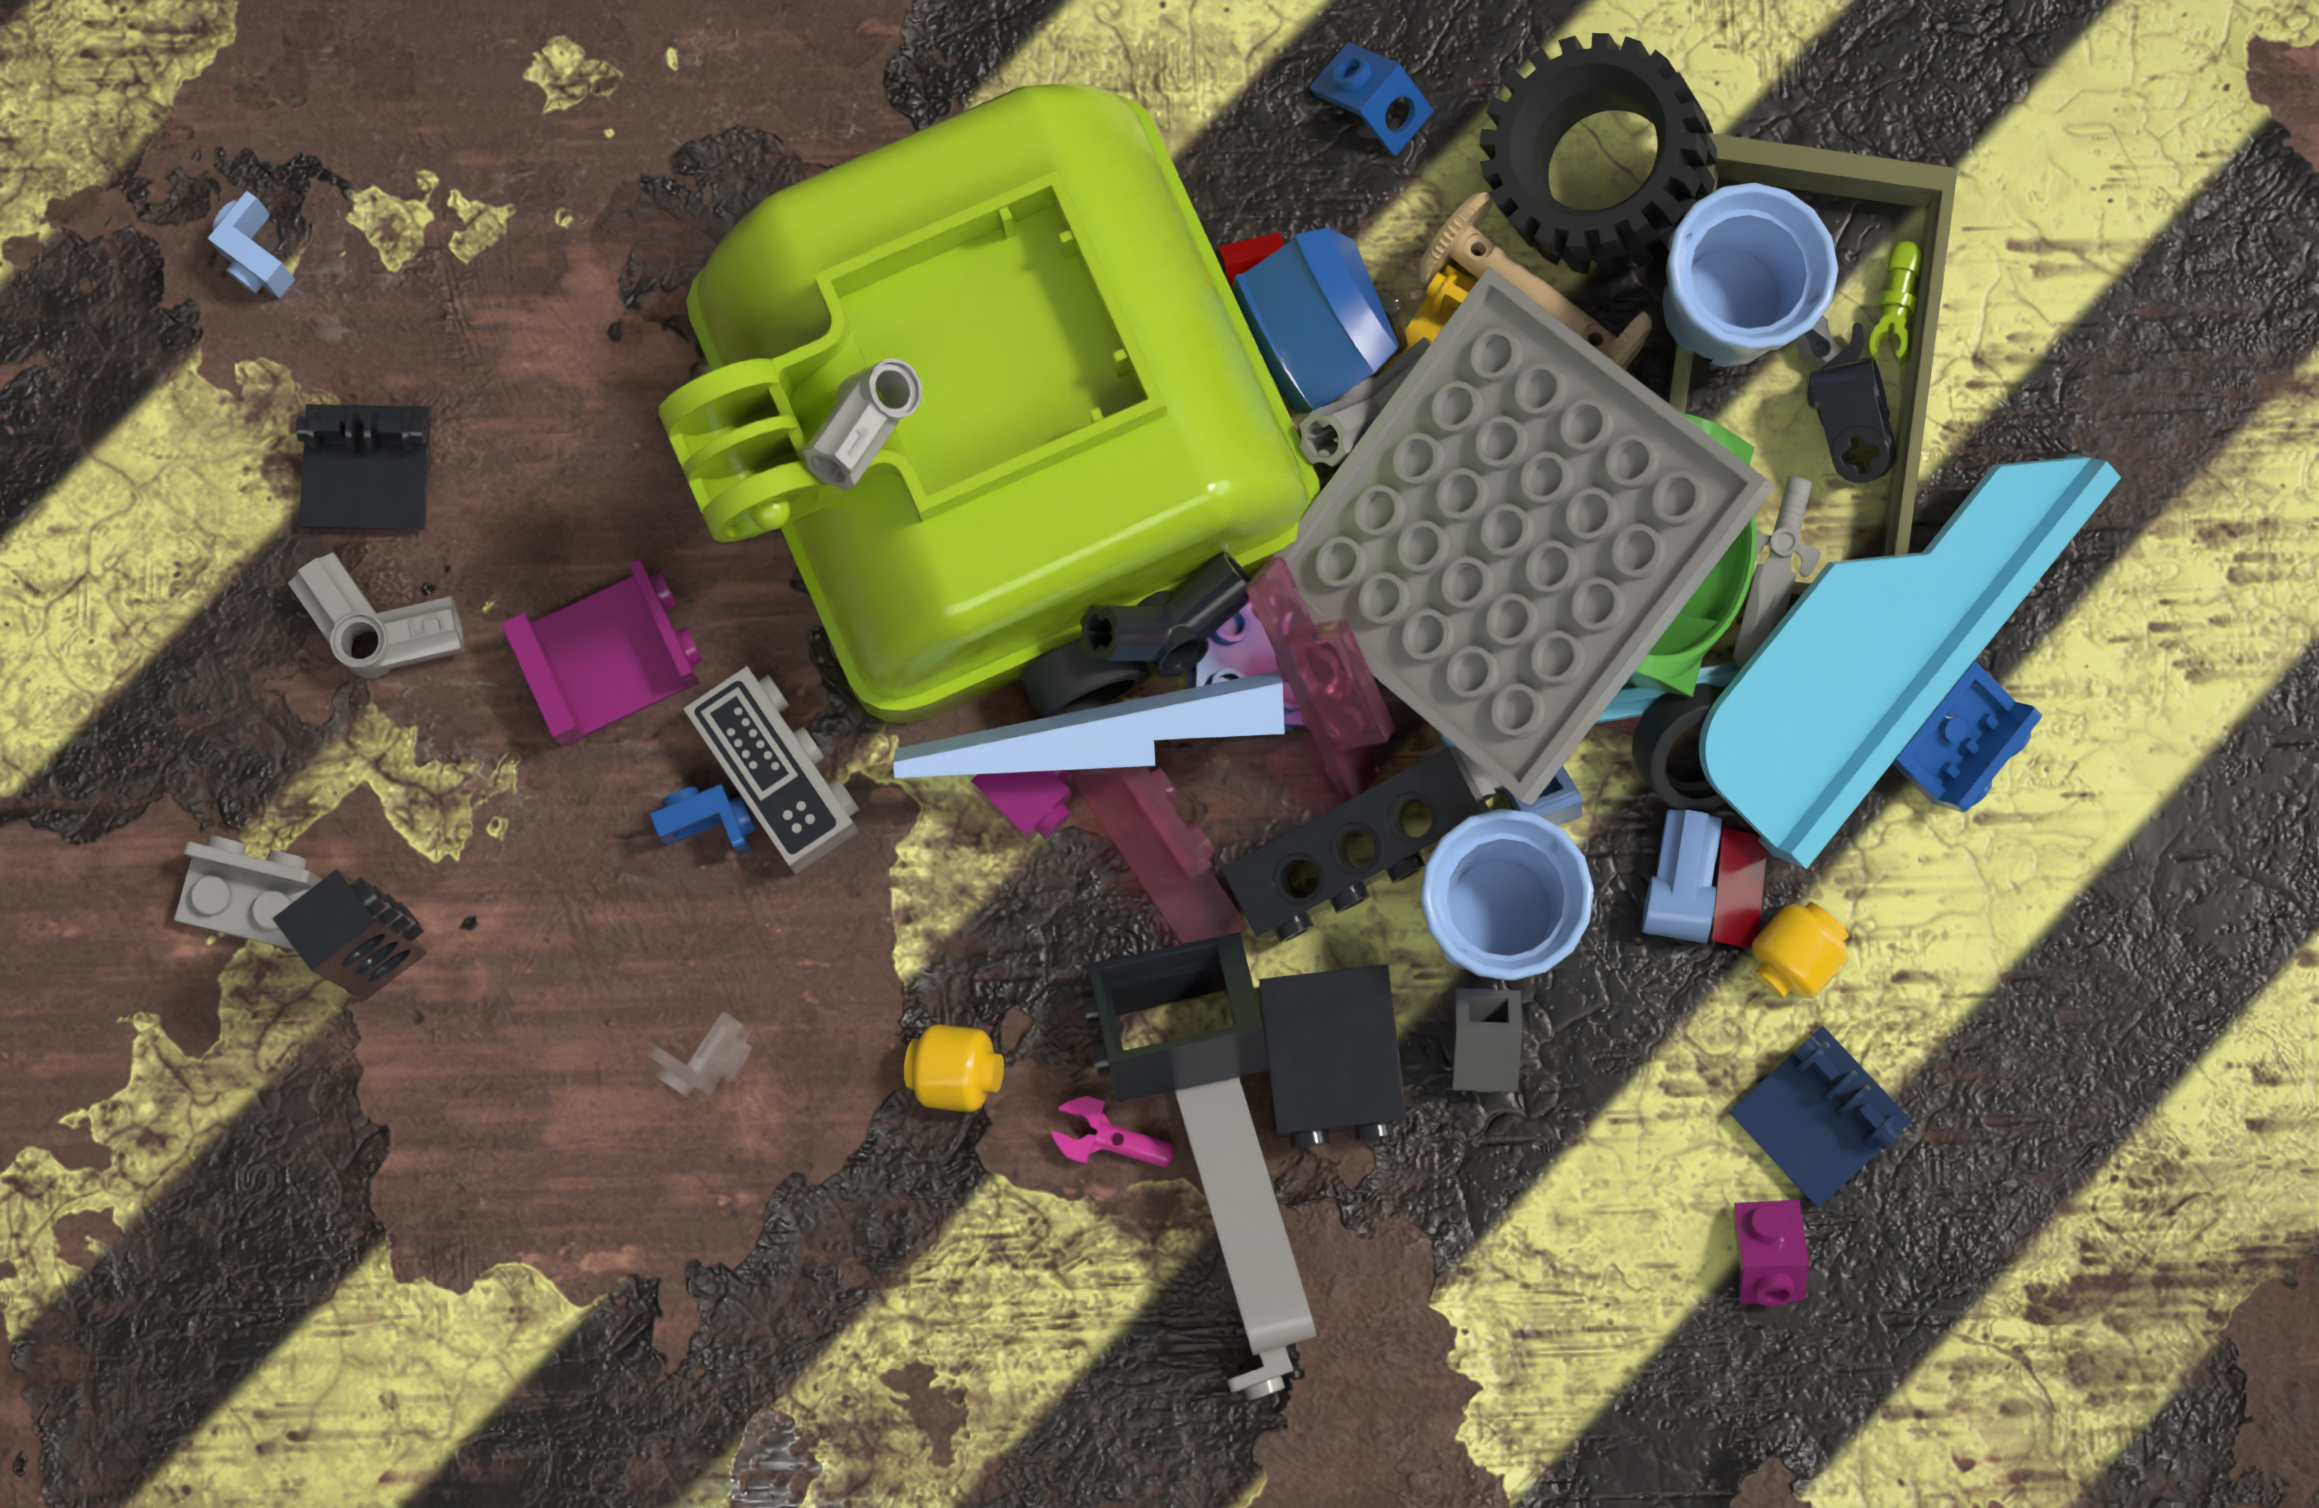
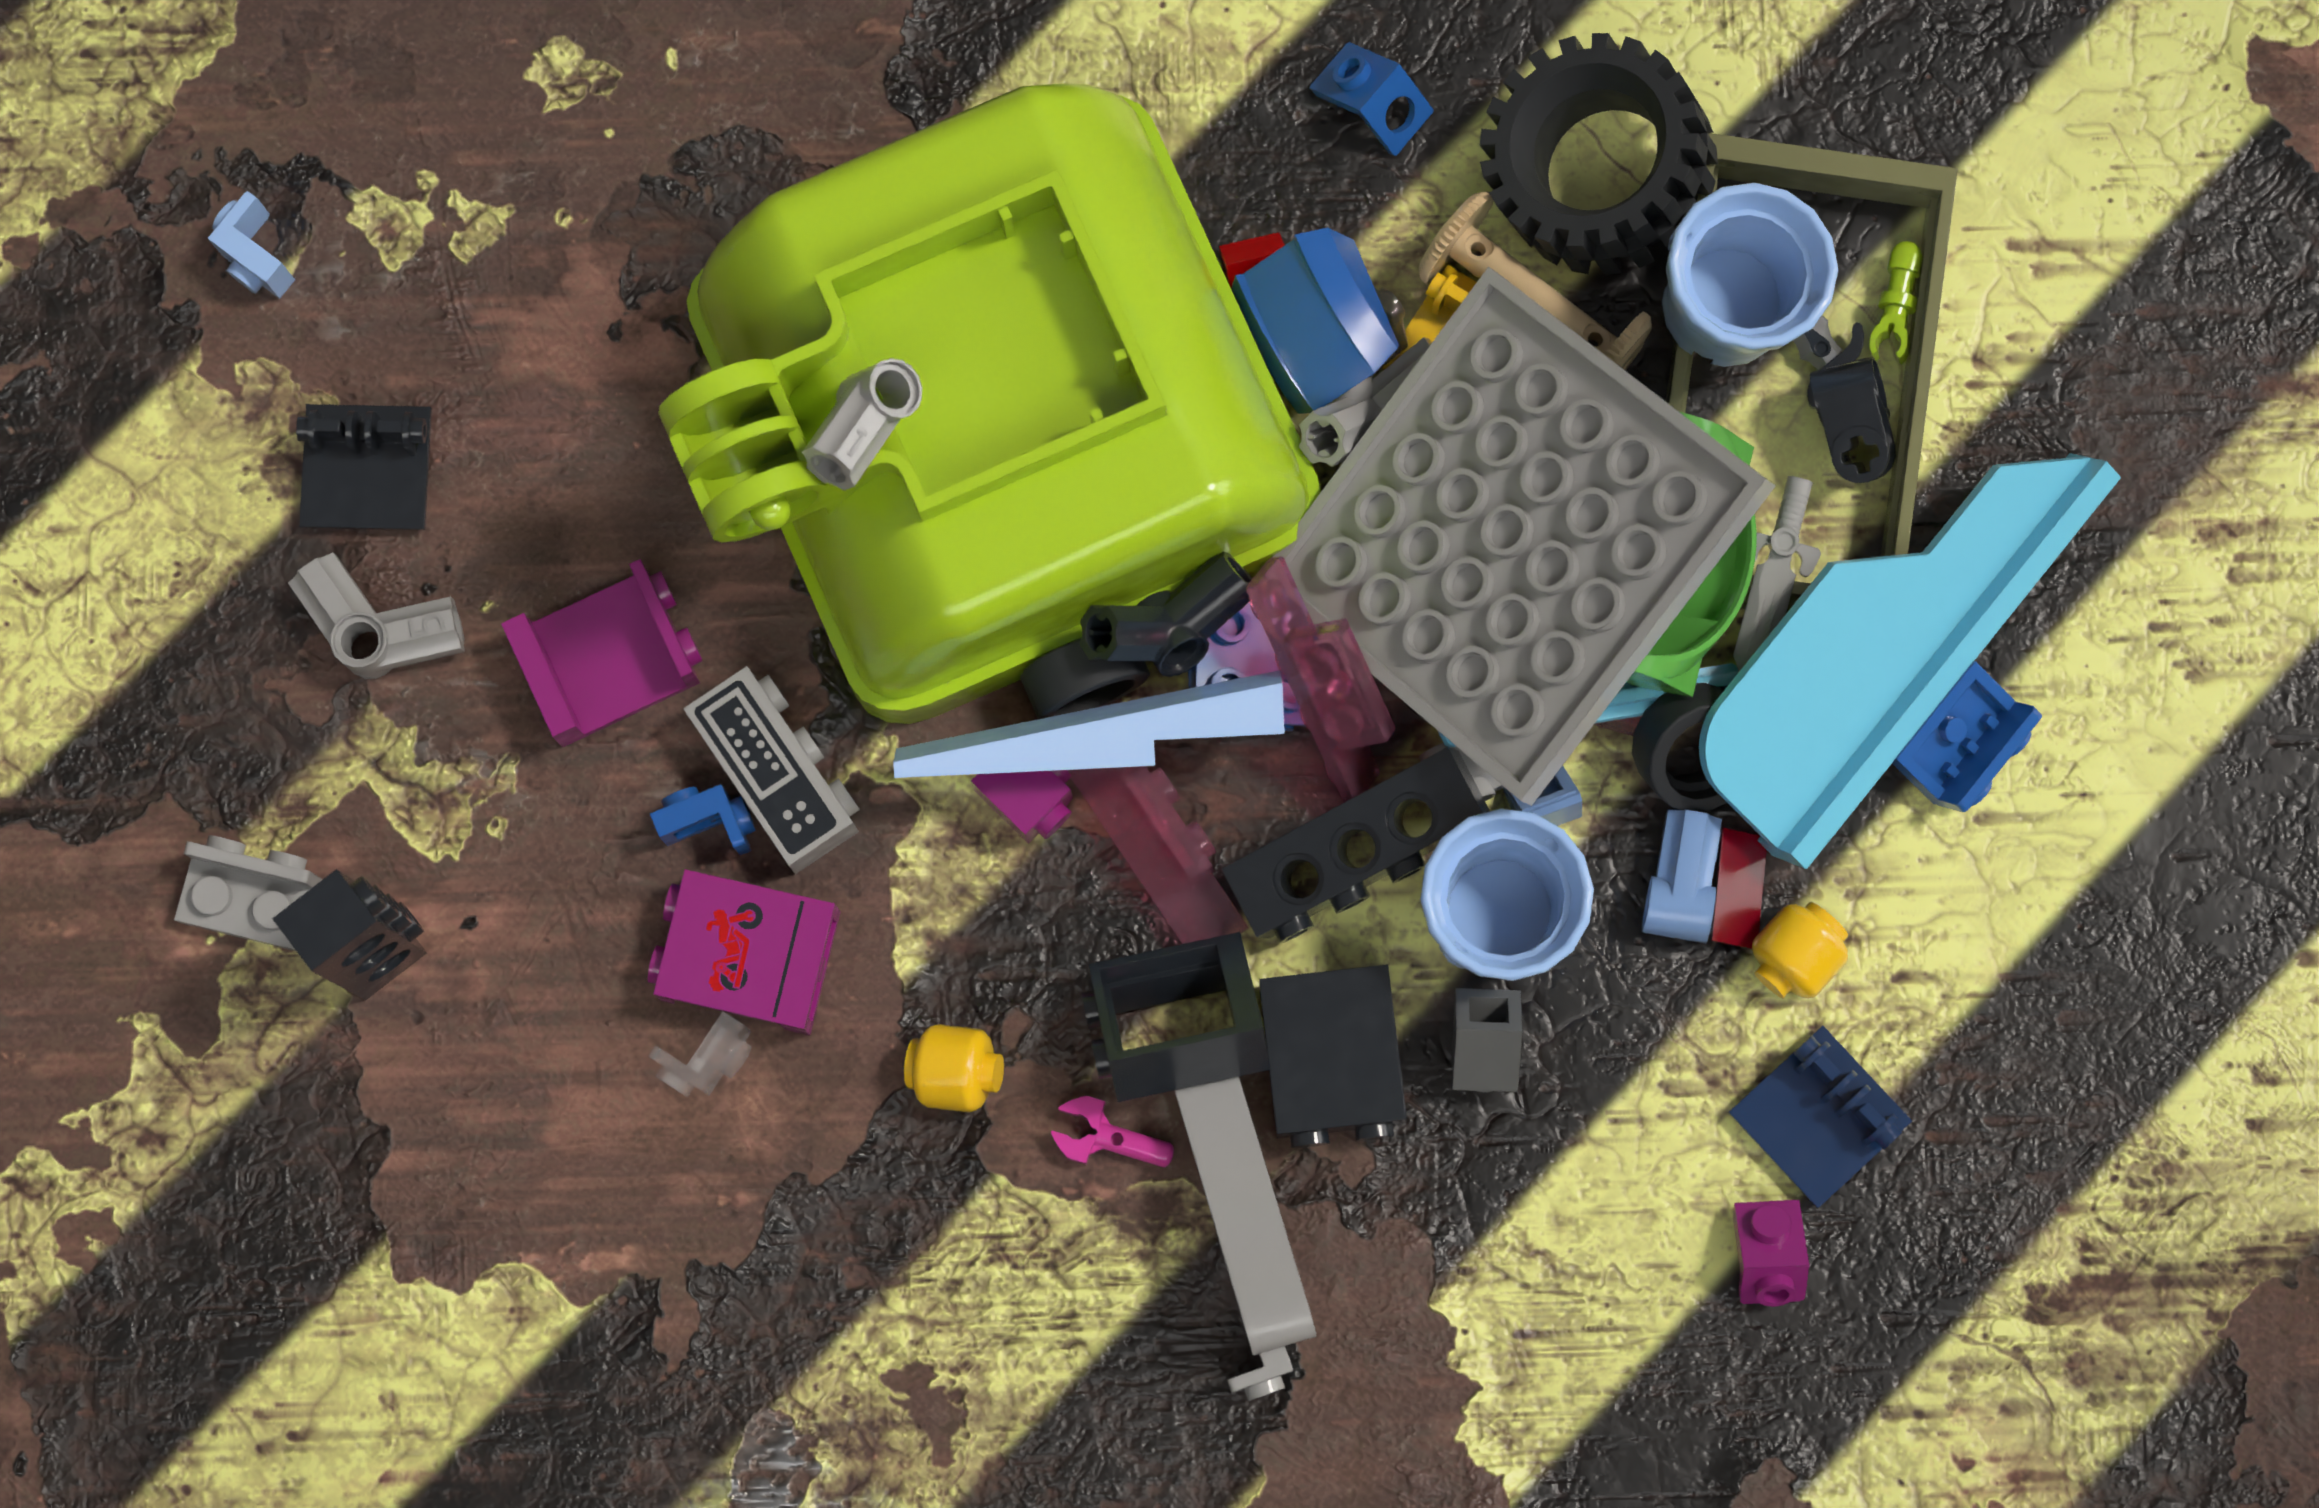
(744, 950): none -> magenta panel

